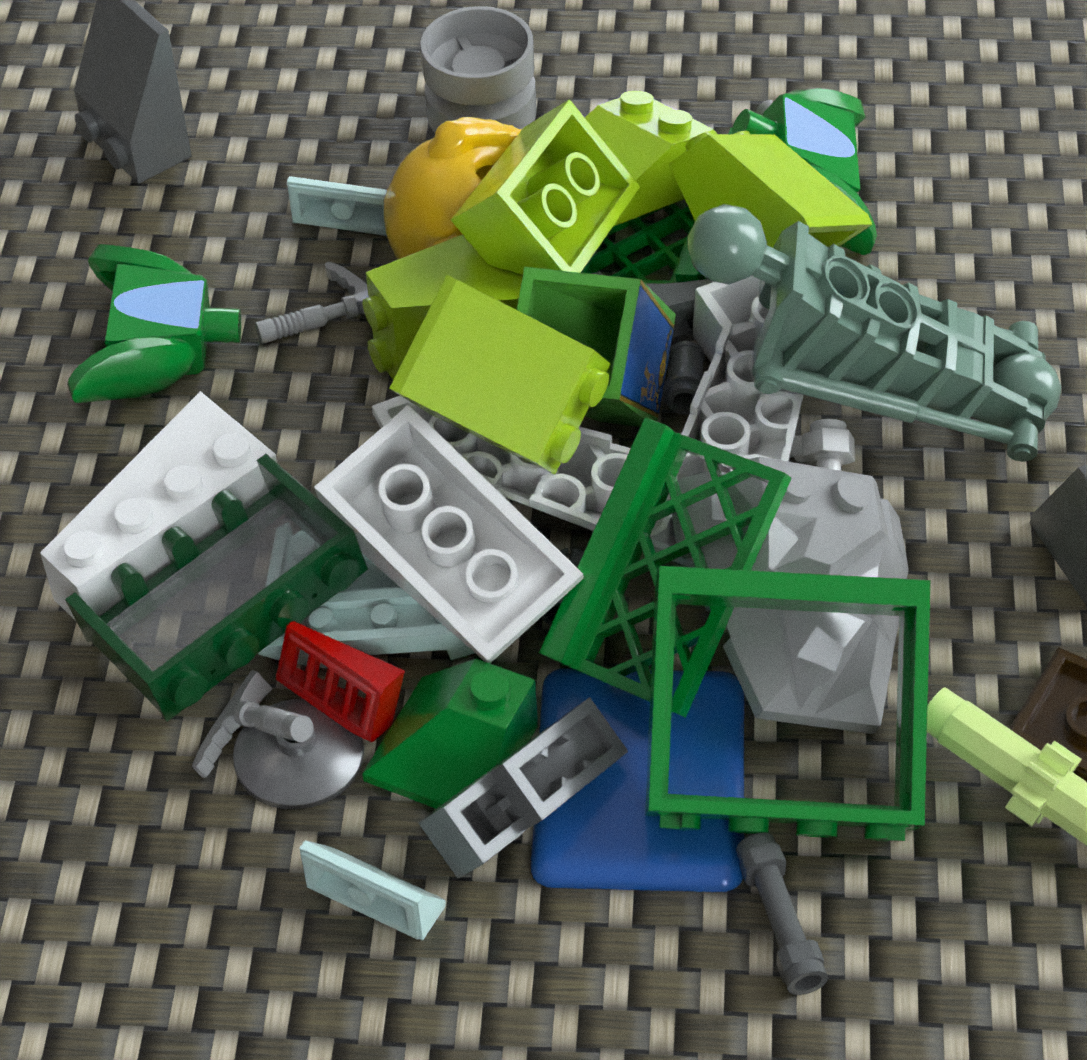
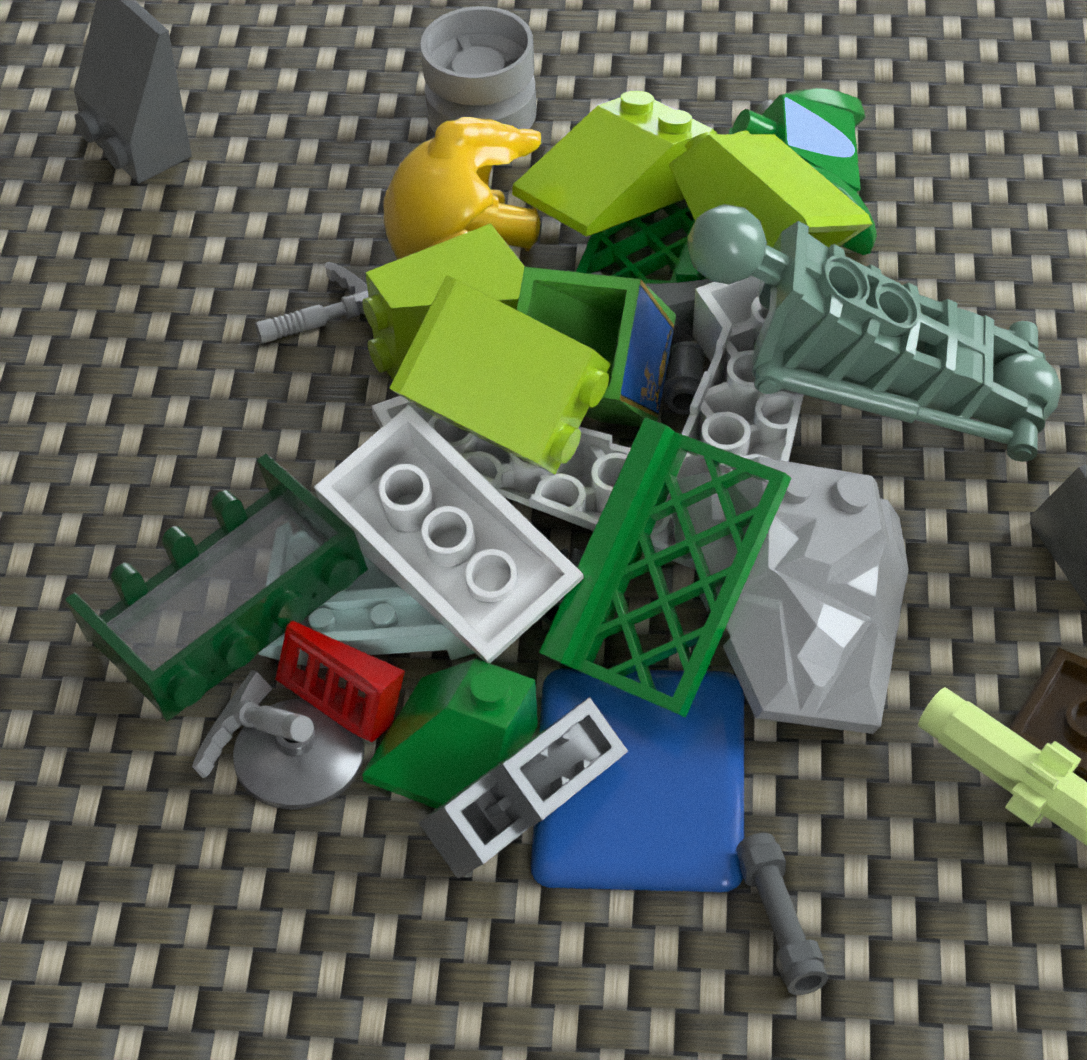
(153, 328): green torso -> none
(159, 489): white wedge -> none
(337, 205): light aqua slope -> none
(370, 890): light aqua slope -> none
(547, 197): lime slope -> none
(796, 592): green window -> none
(825, 445): white piece -> none

